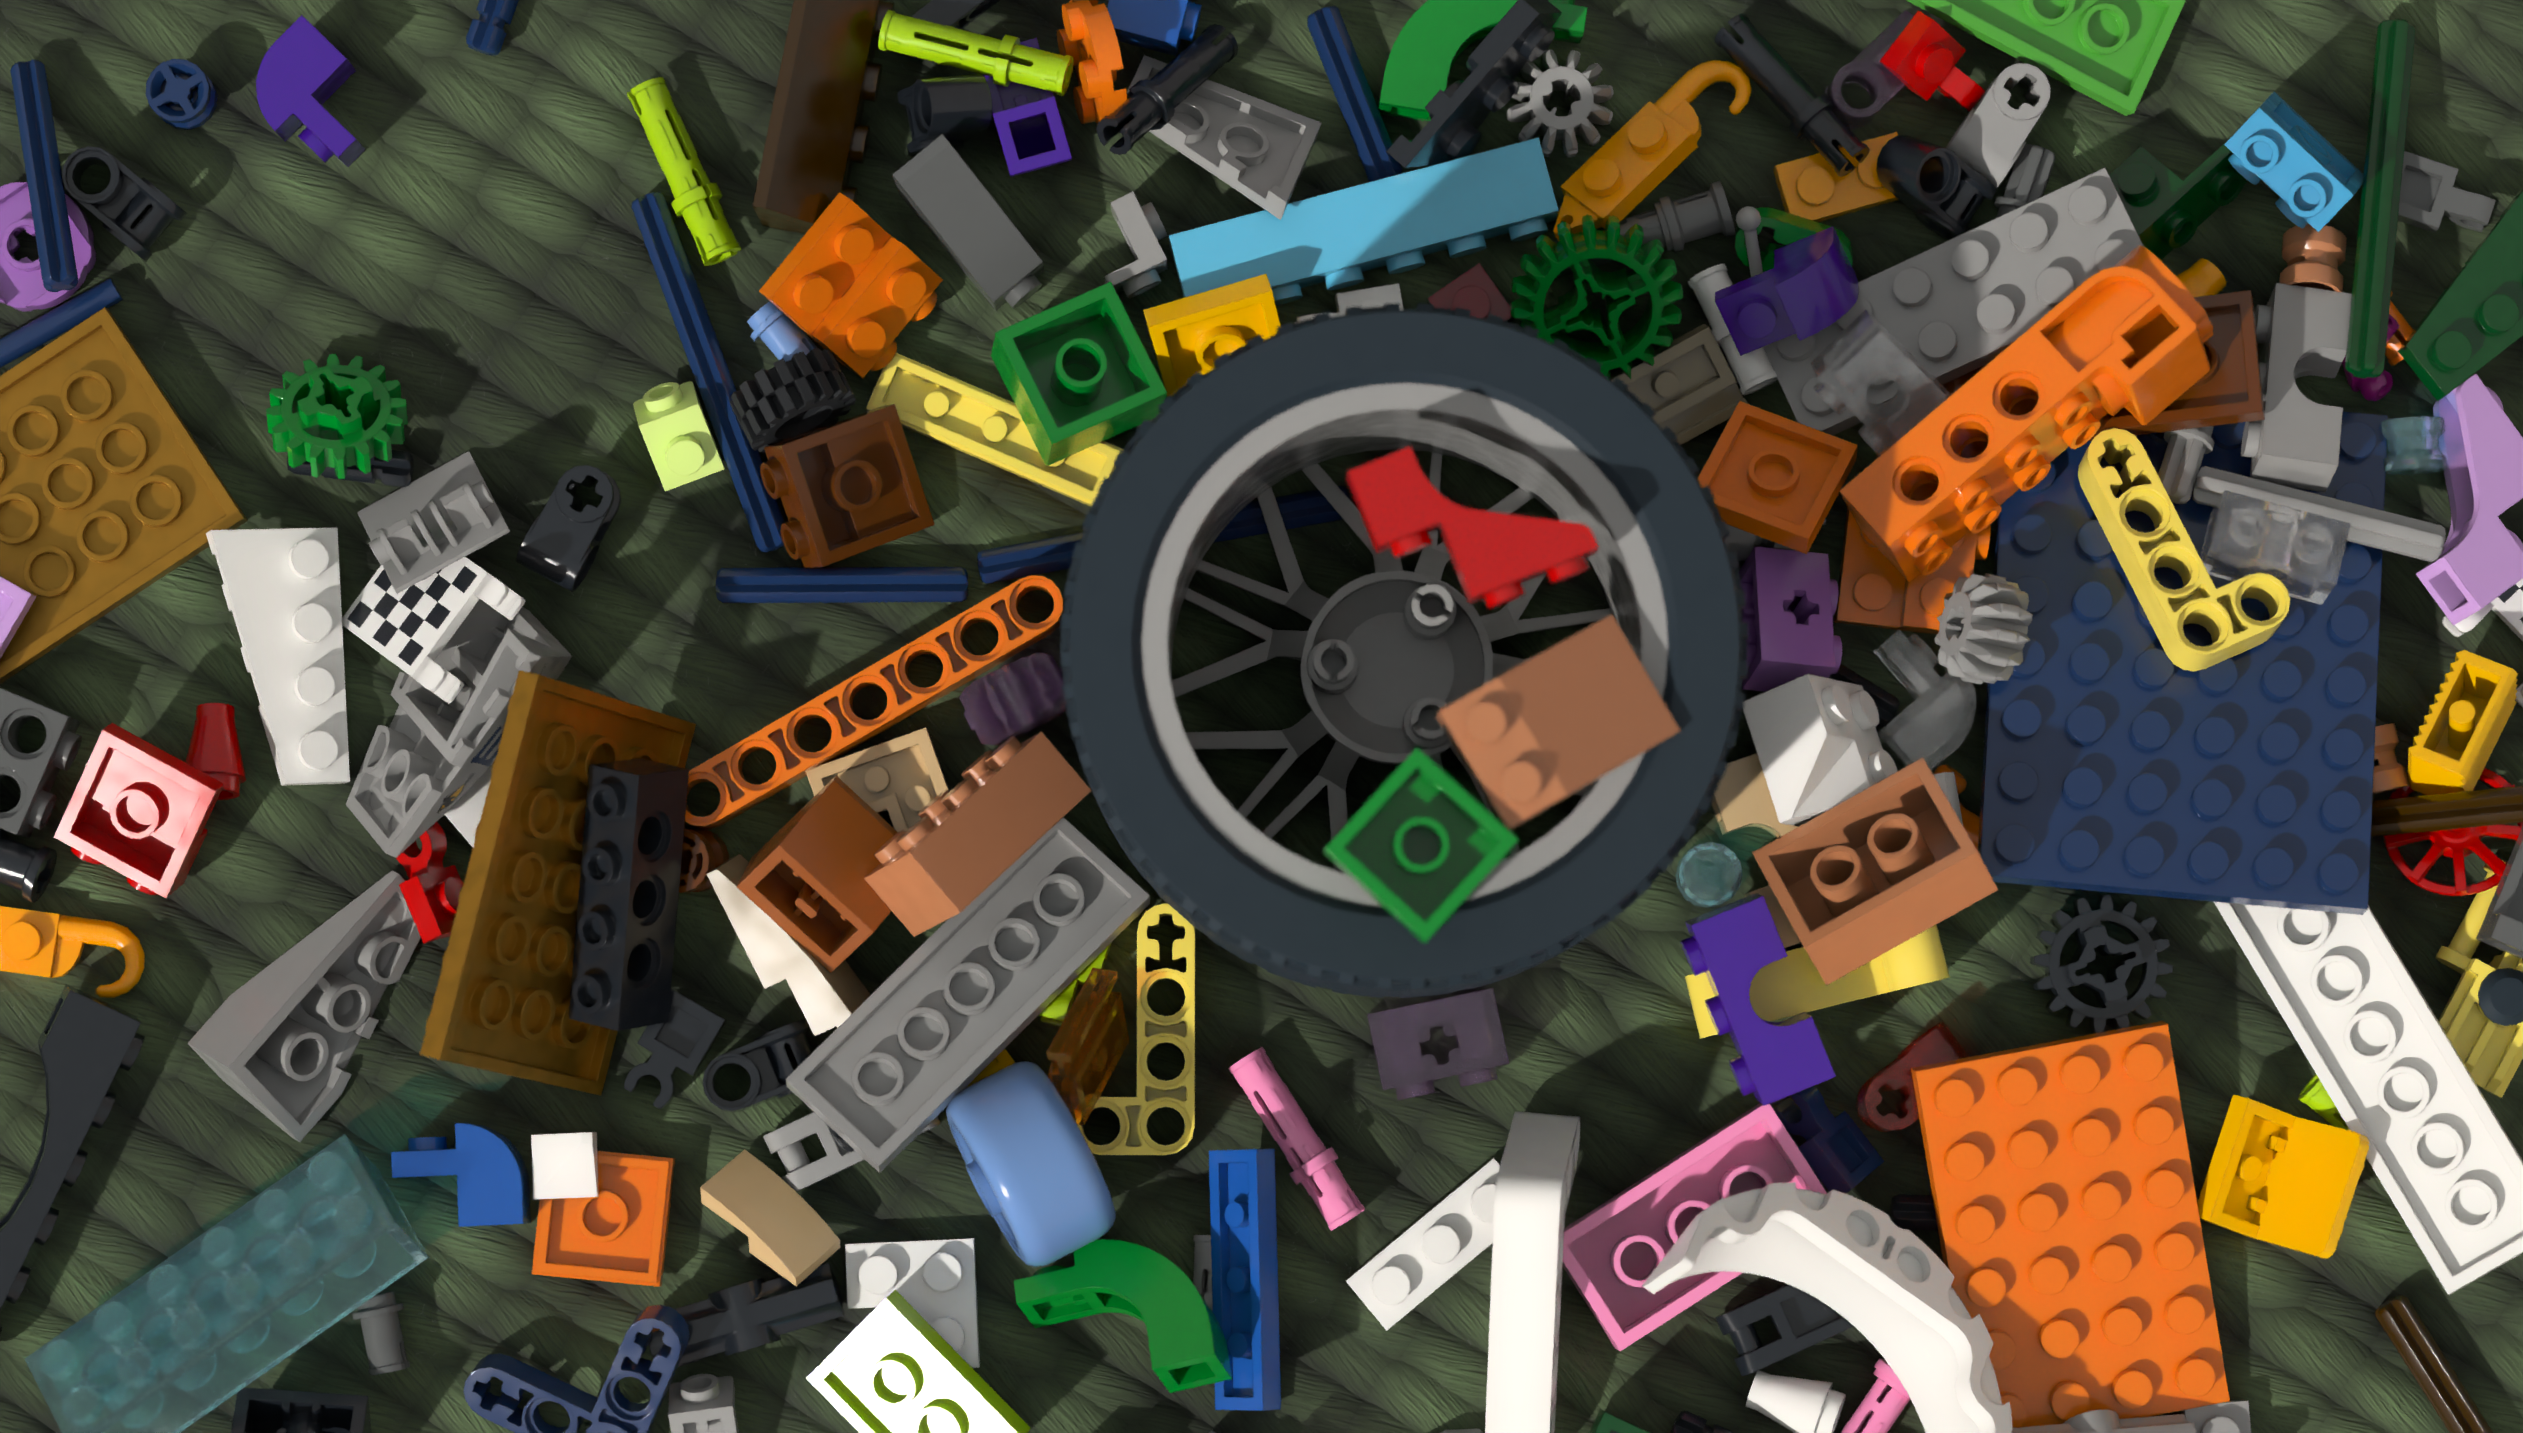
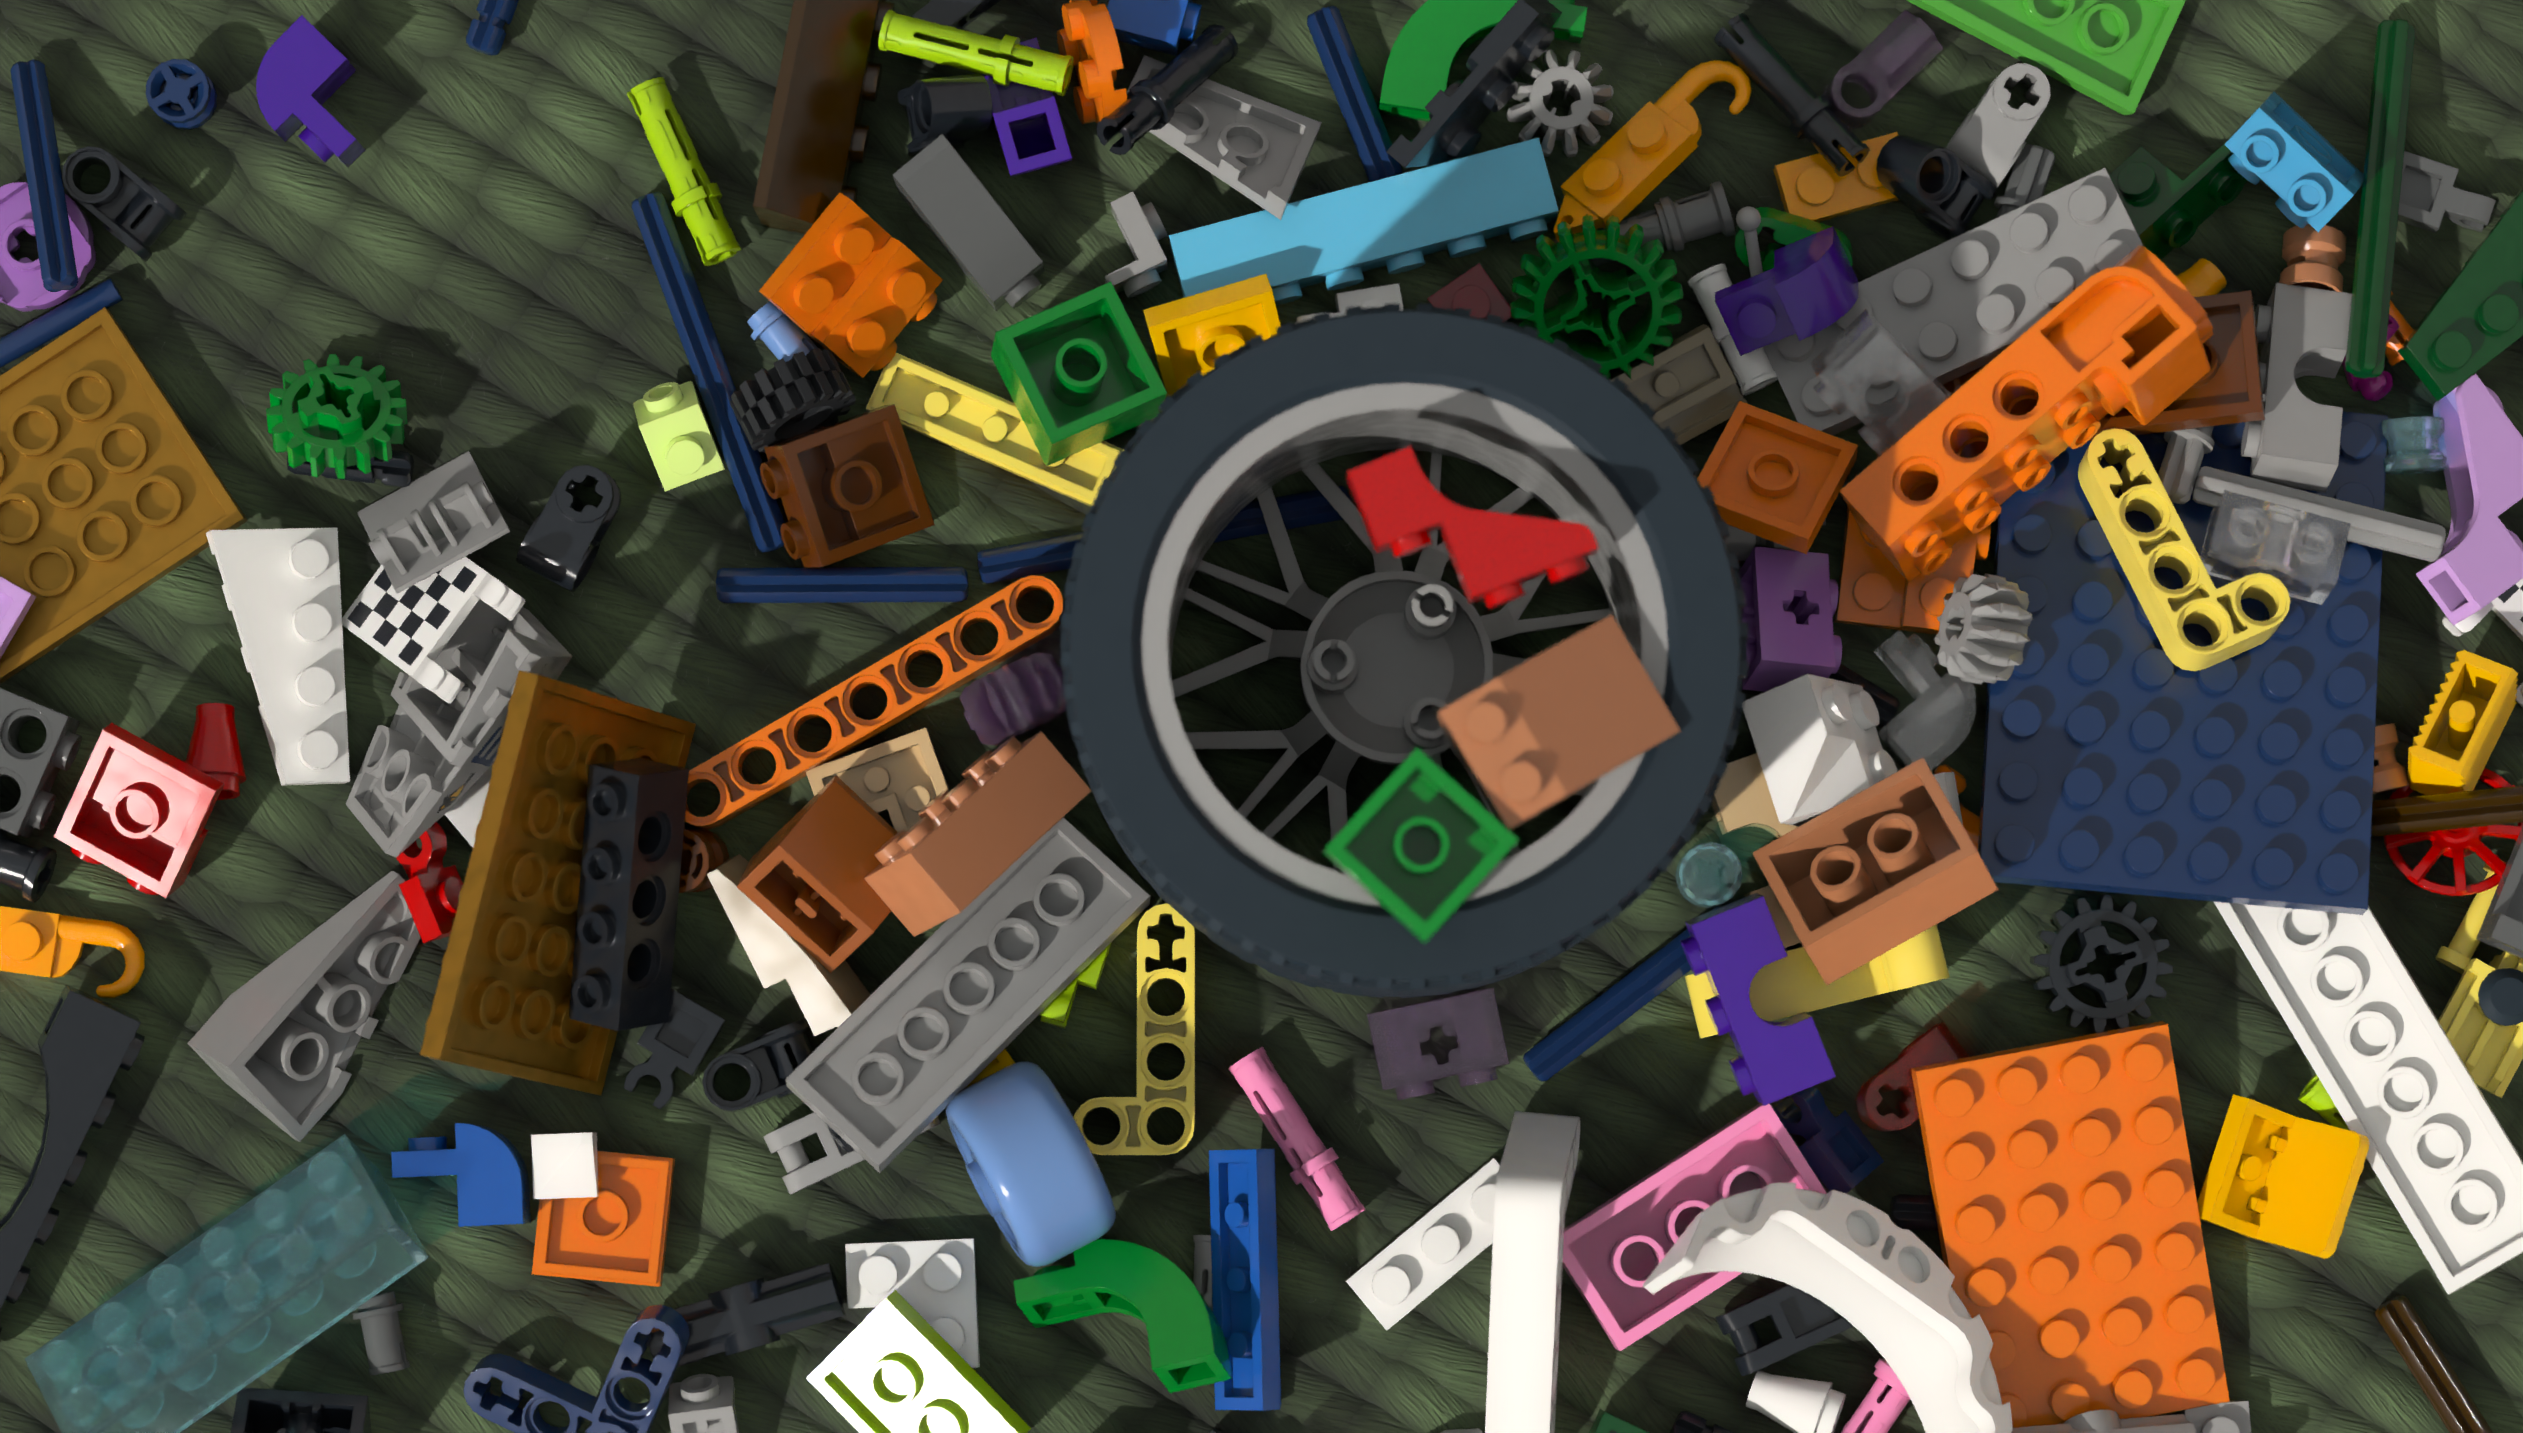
(776, 1219): tan slope -> none
(1088, 1044): clear orange plate -> none
(1608, 1010): none -> dark blue axle
(1926, 61): red plate -> none

